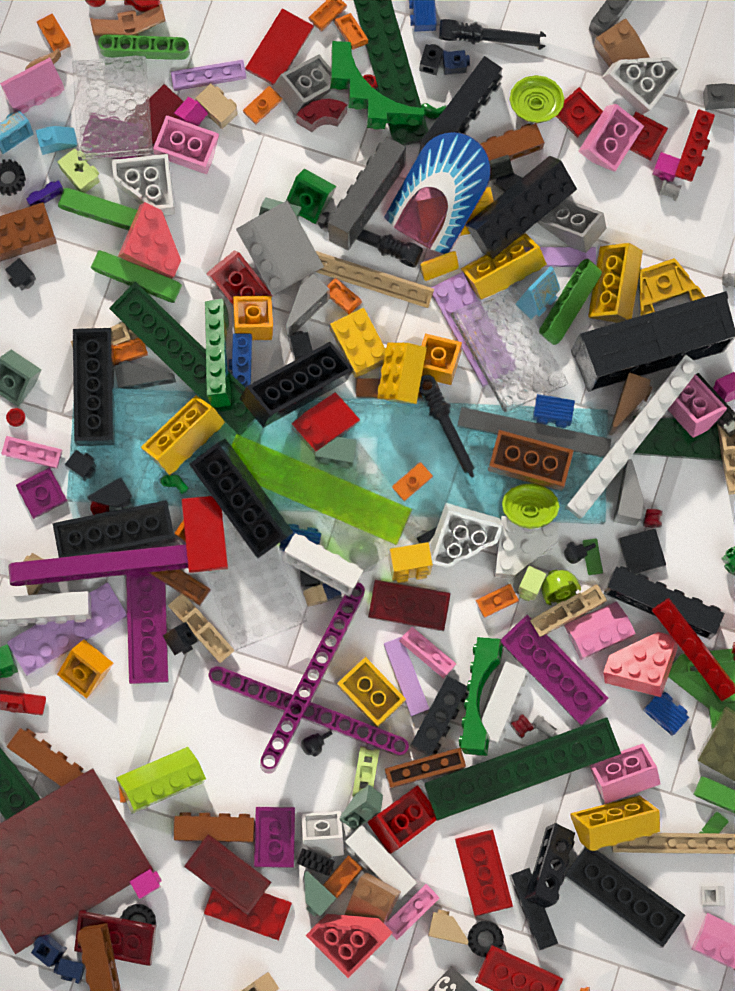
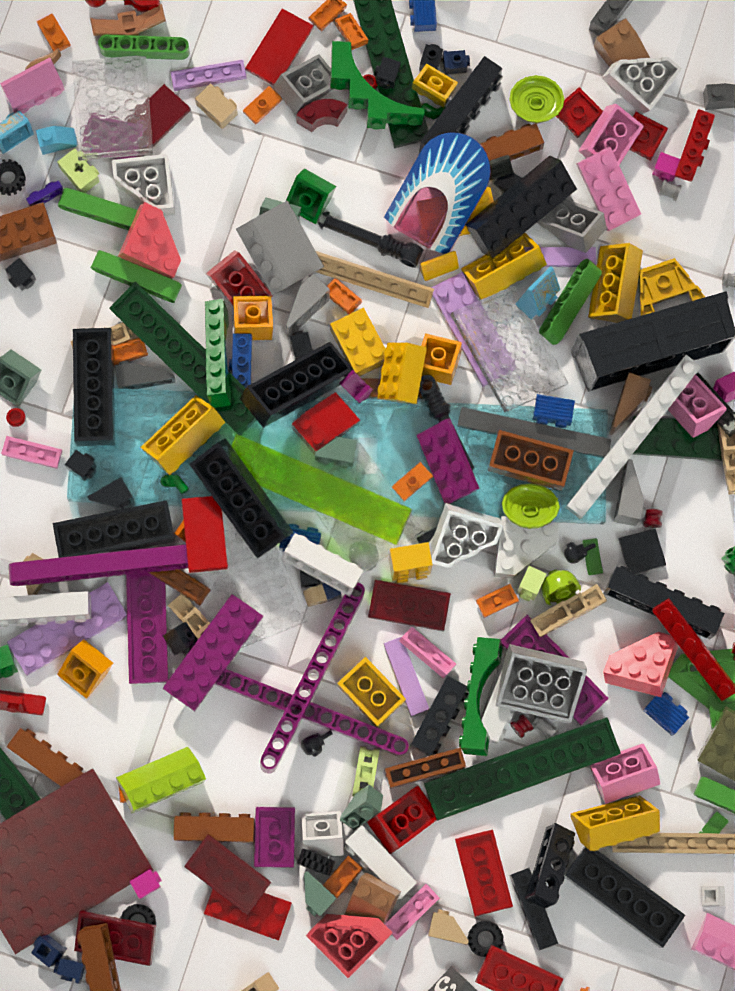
(41, 493): magenta tile -> none
(97, 508): red plate -> none
(186, 144): bright pink slope -> none
(191, 112): dark pink brick -> none
(213, 652): none -> magenta plate
(356, 387): none -> magenta bracket
(366, 193): dark grey brick -> none
(387, 73): none -> black brick
(434, 85): none -> yellow slope
(447, 461): none -> magenta plate
(451, 30): black piece -> none
(540, 683): none -> light grey slope
(599, 630): bright pink slope -> none
(608, 188): none -> bright pink plate

